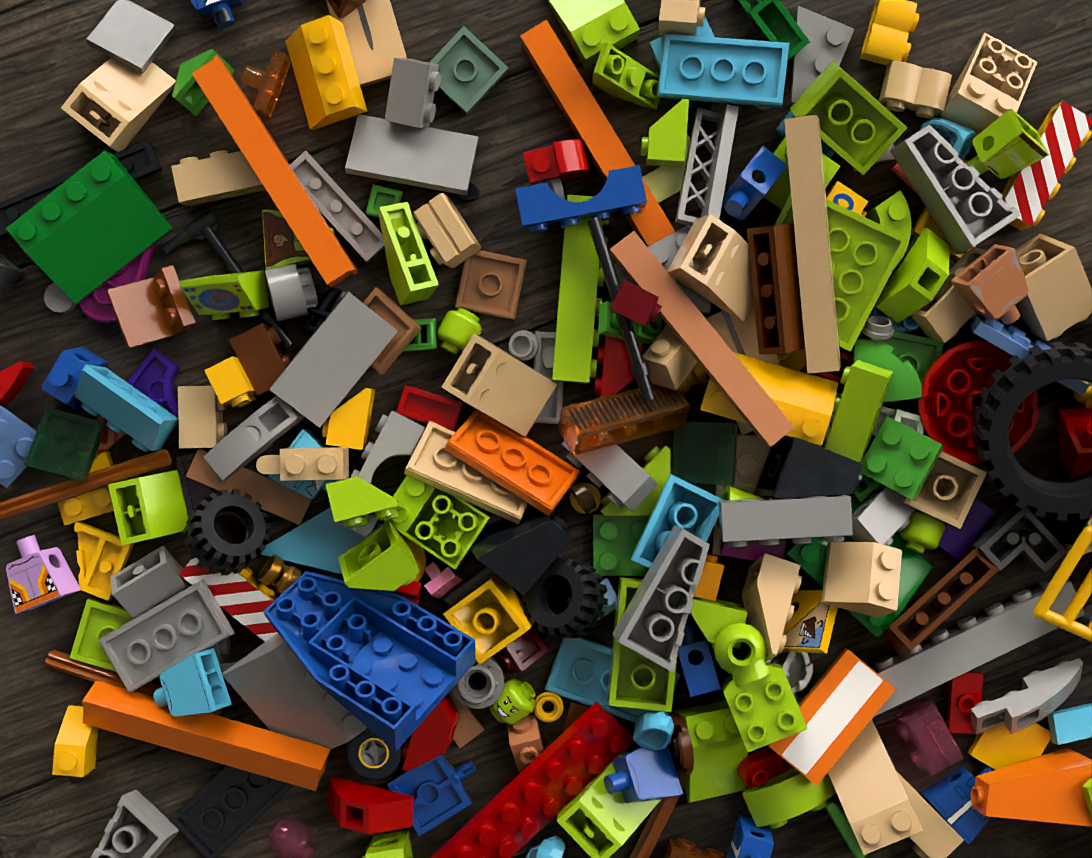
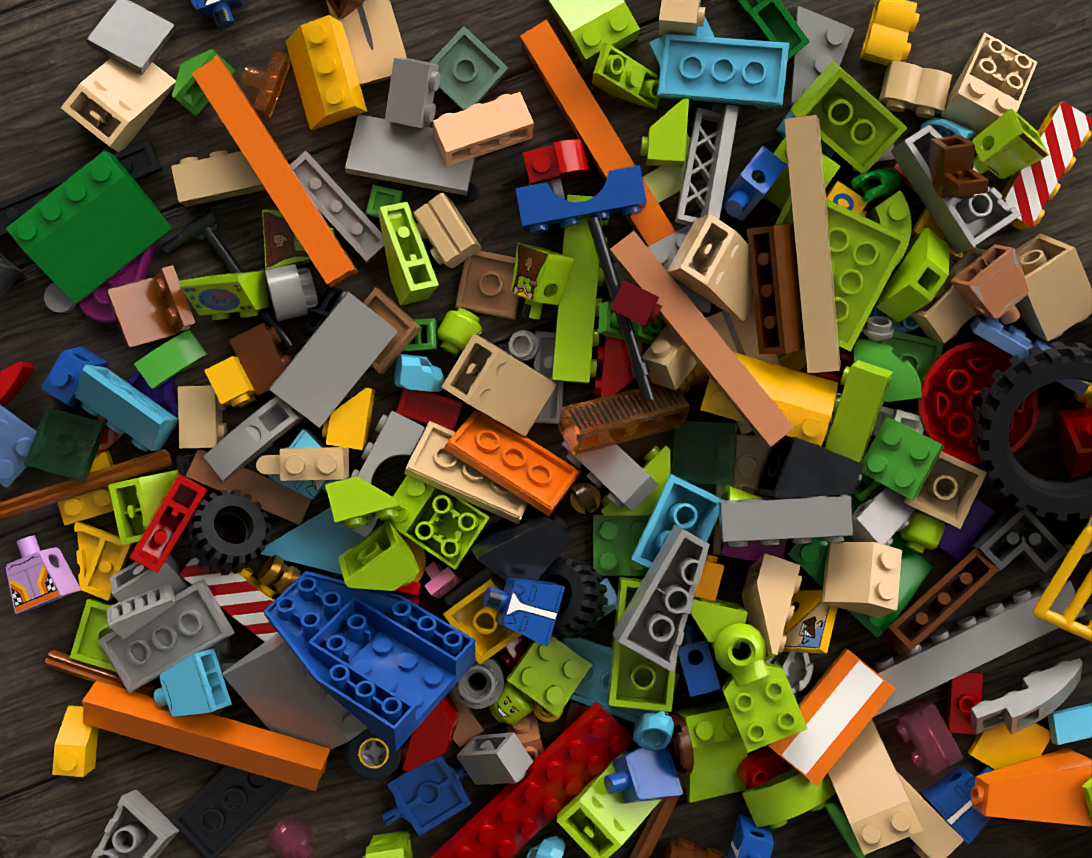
(137, 611): none -> light grey slope
(168, 522): none -> red slope
(170, 359): none -> bright green slope
(368, 807): red slope -> none
(417, 374): none -> medium azure rock
(483, 128): none -> light nougat brick
(495, 759): none -> light grey brick
(526, 607): none -> blue torso
(540, 277): none -> lime torso
(549, 674): none -> lime plate
(877, 183): none -> green hinge
(952, 168): none -> reddish brown brick

